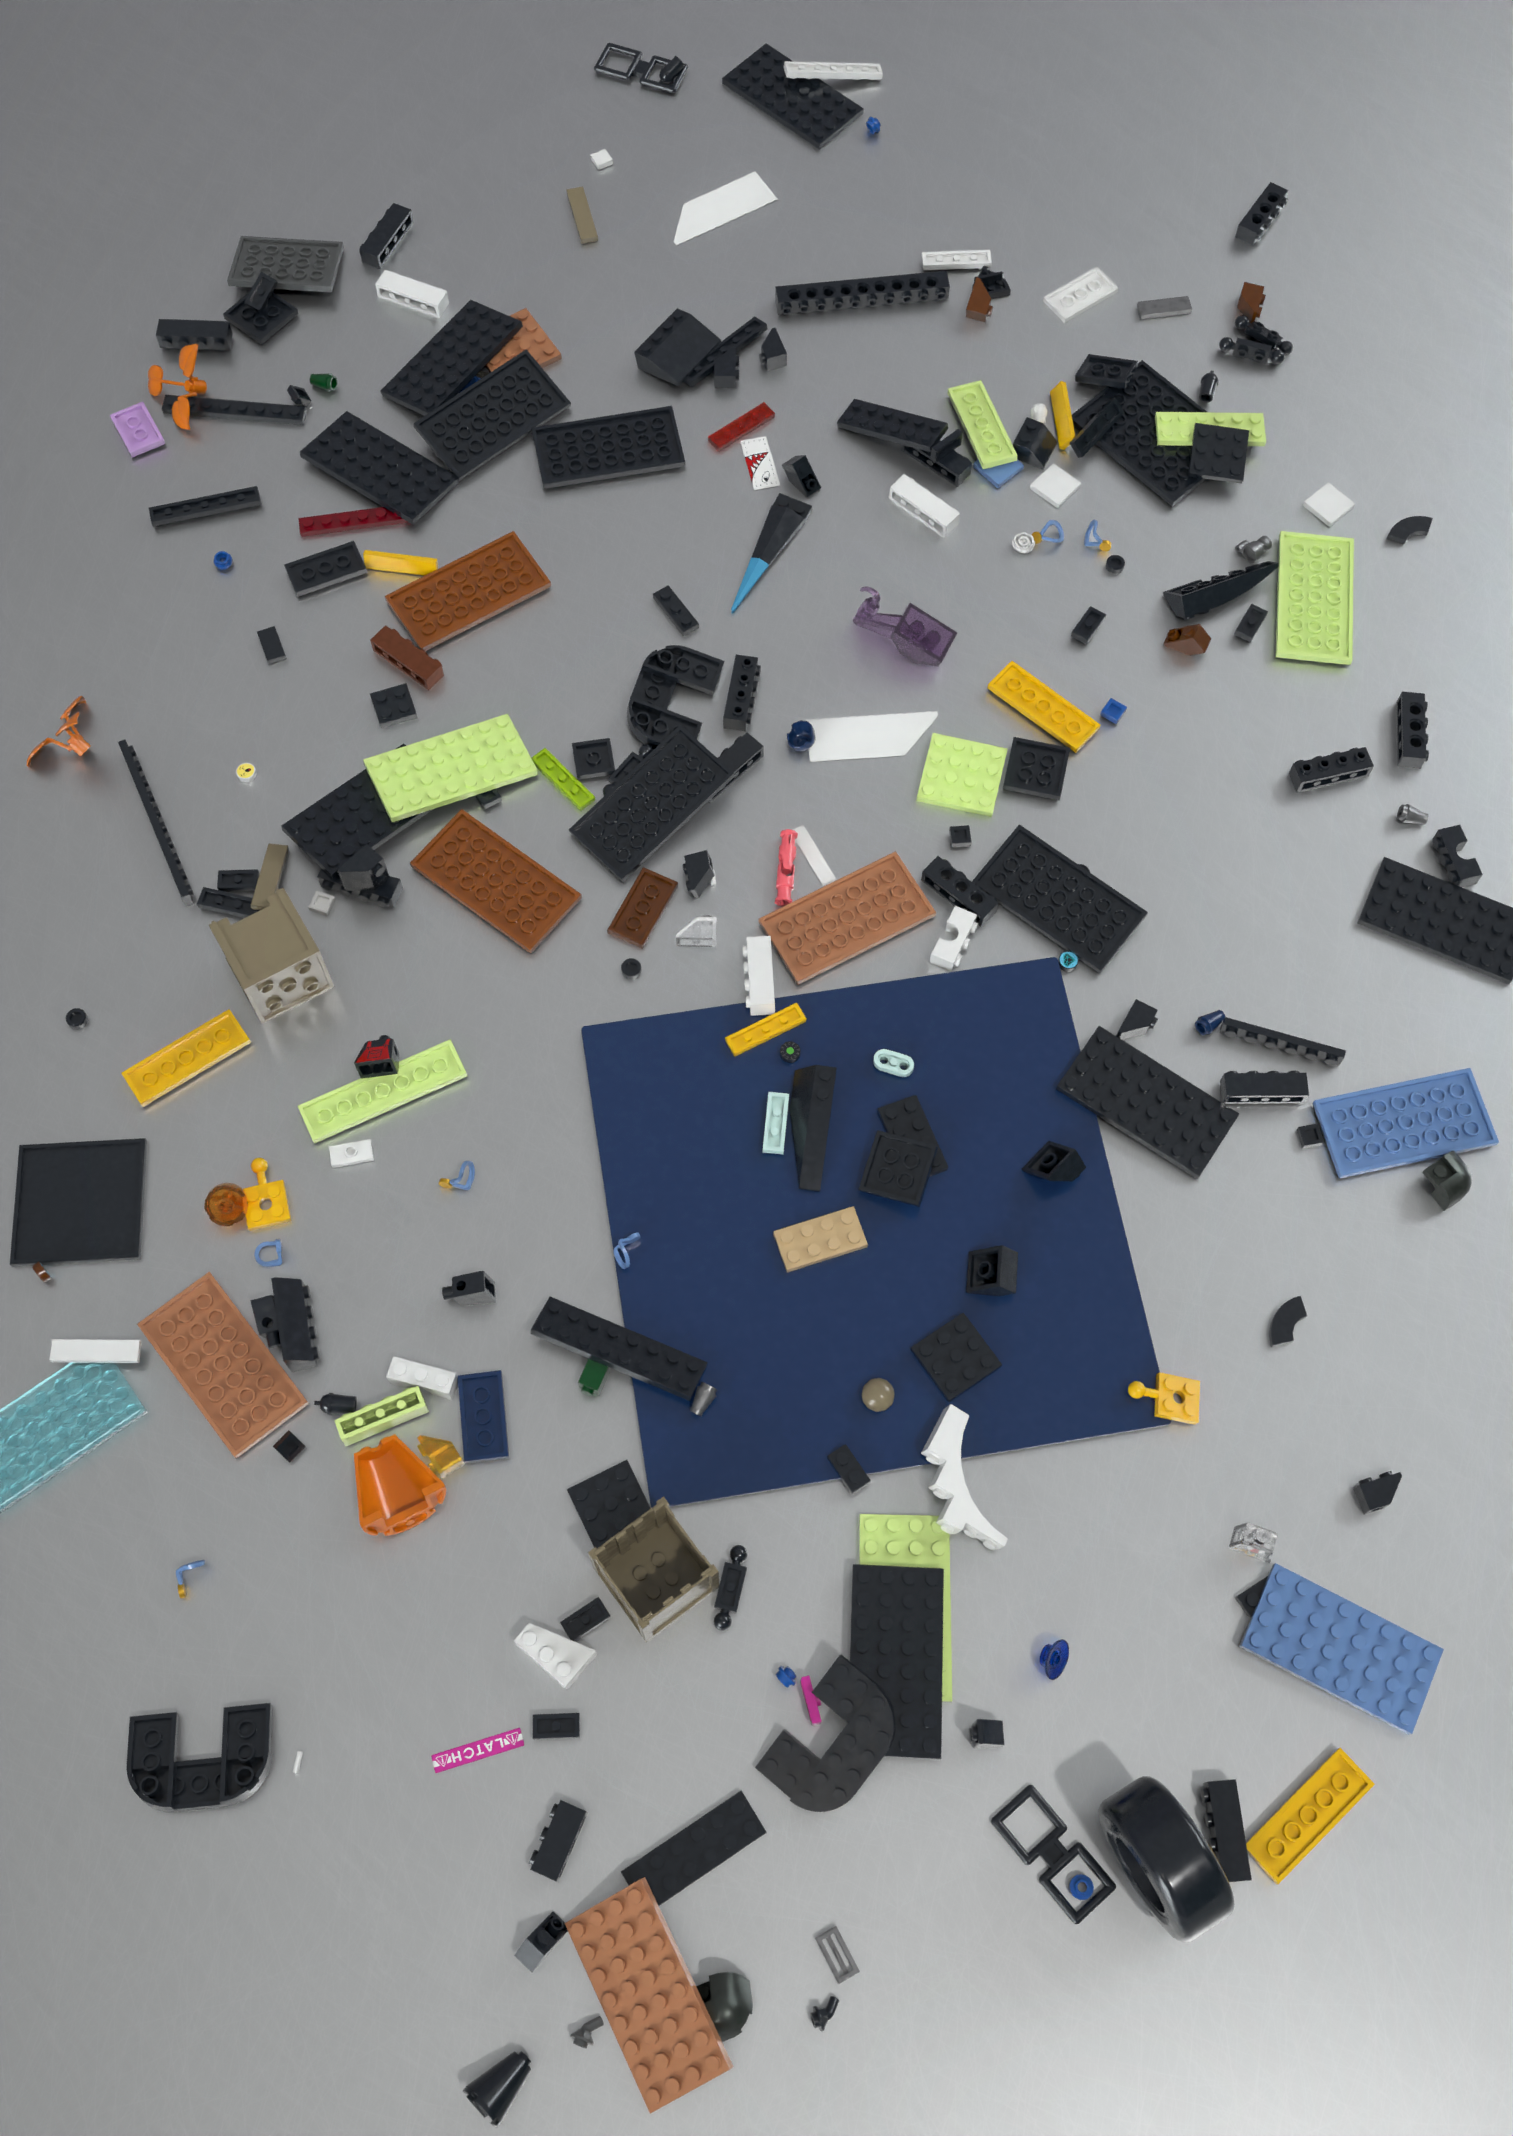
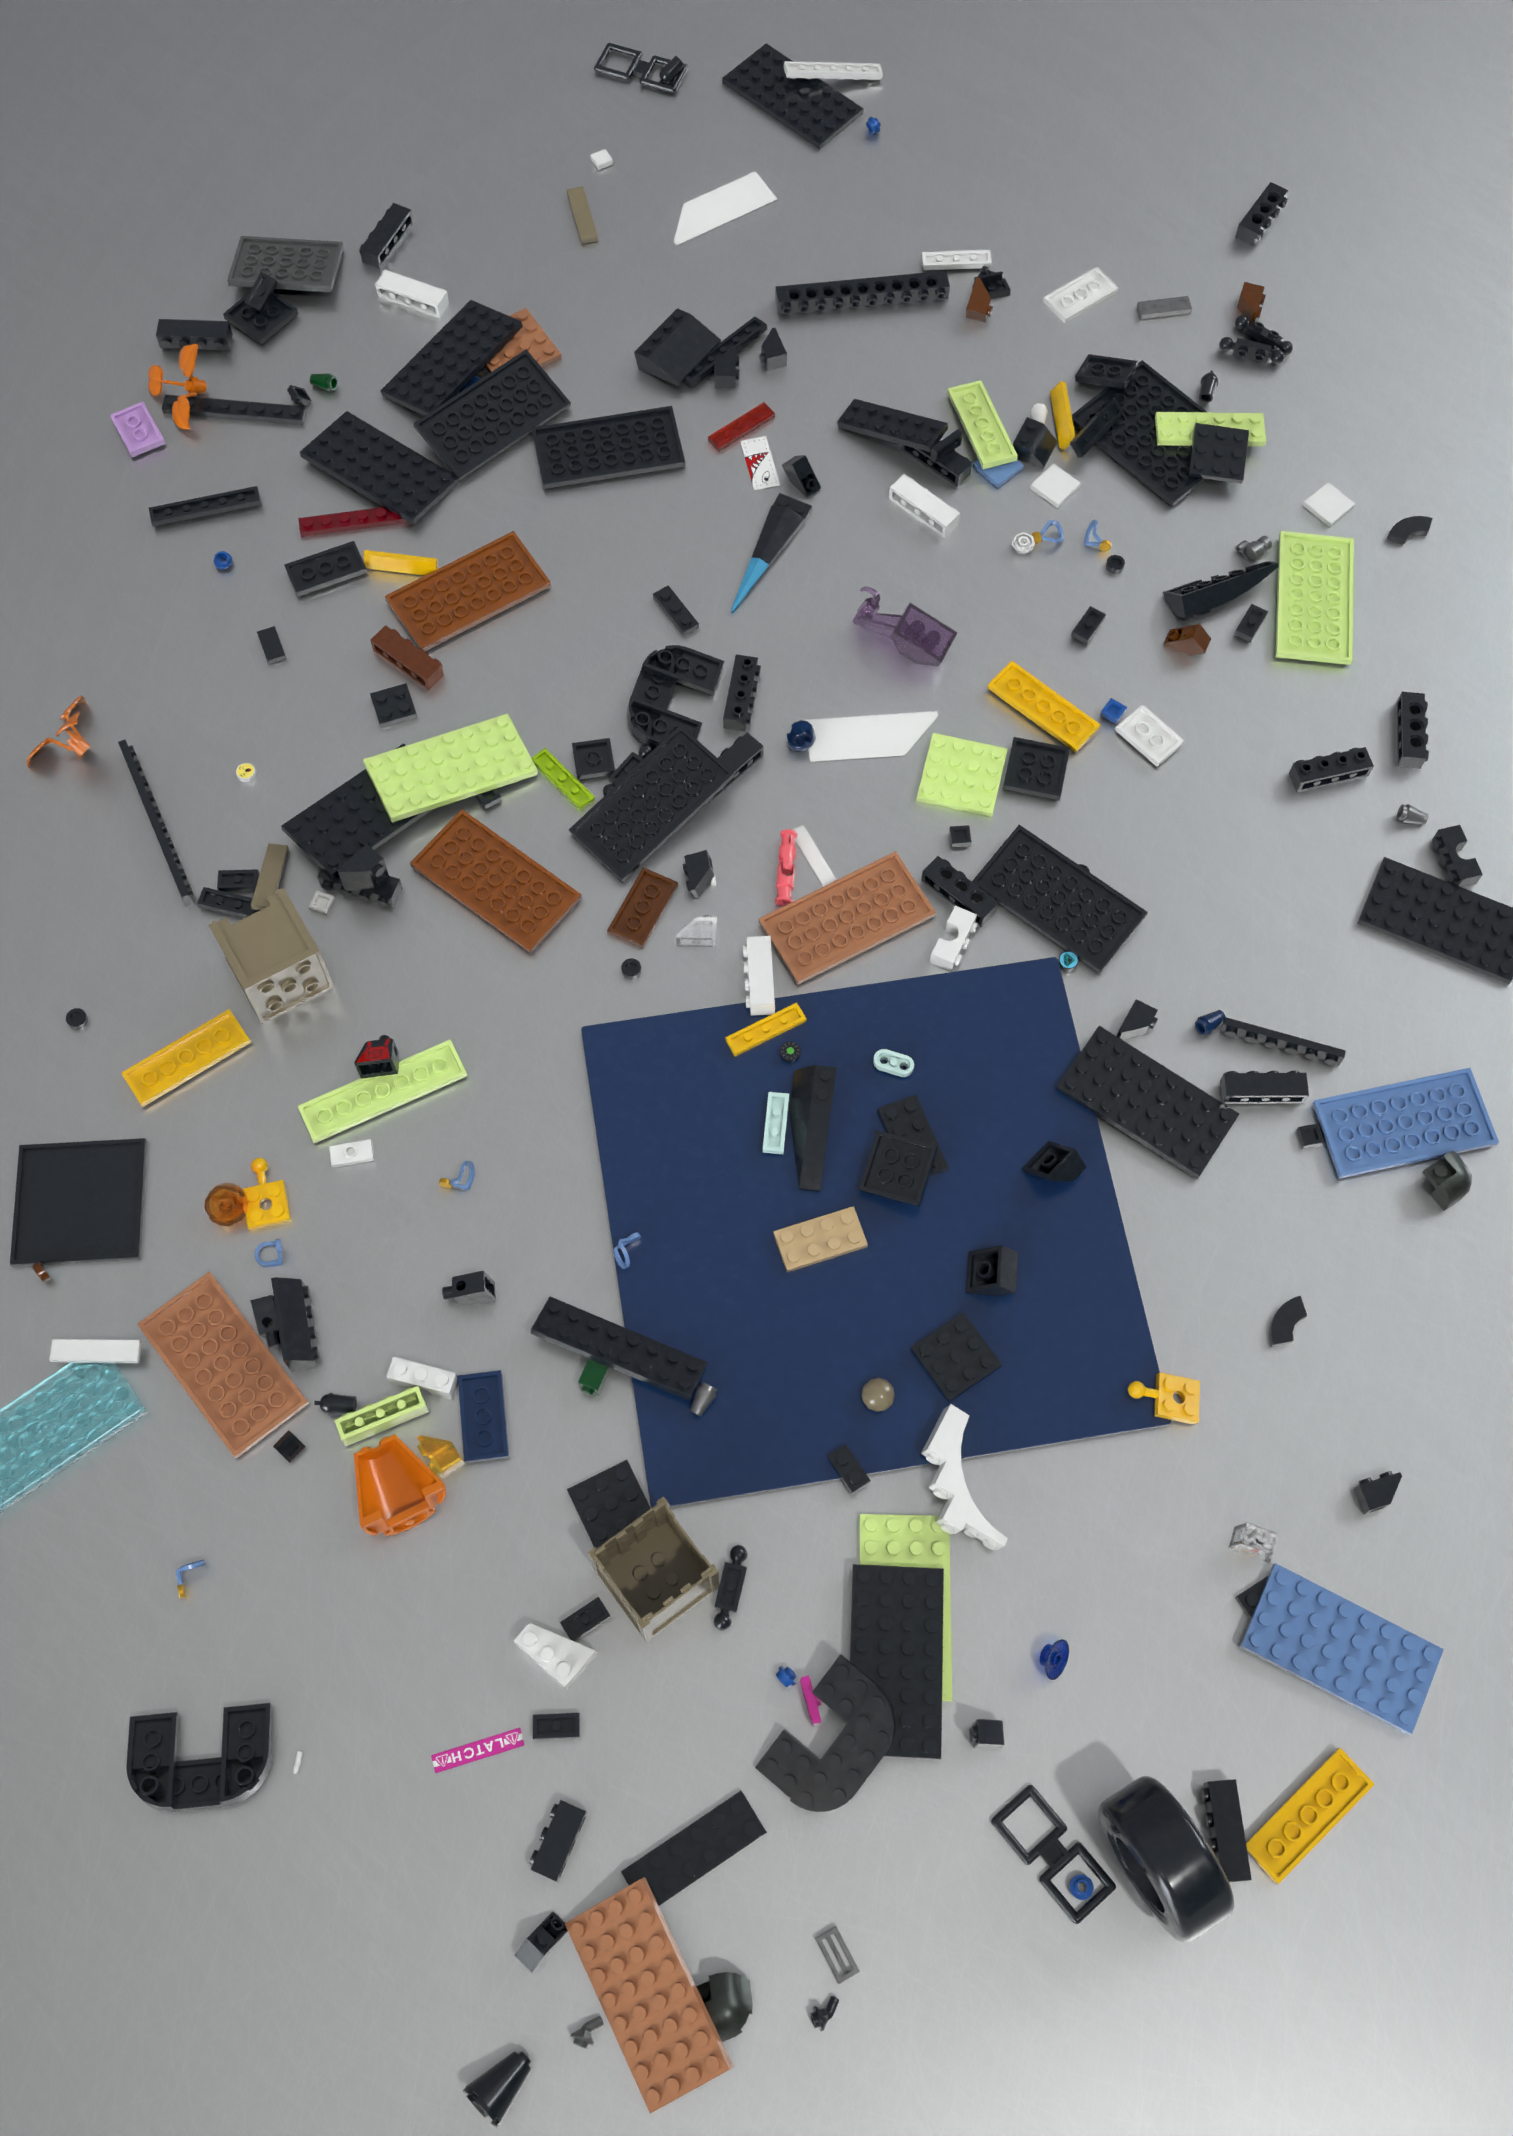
(1149, 735): none -> white plate

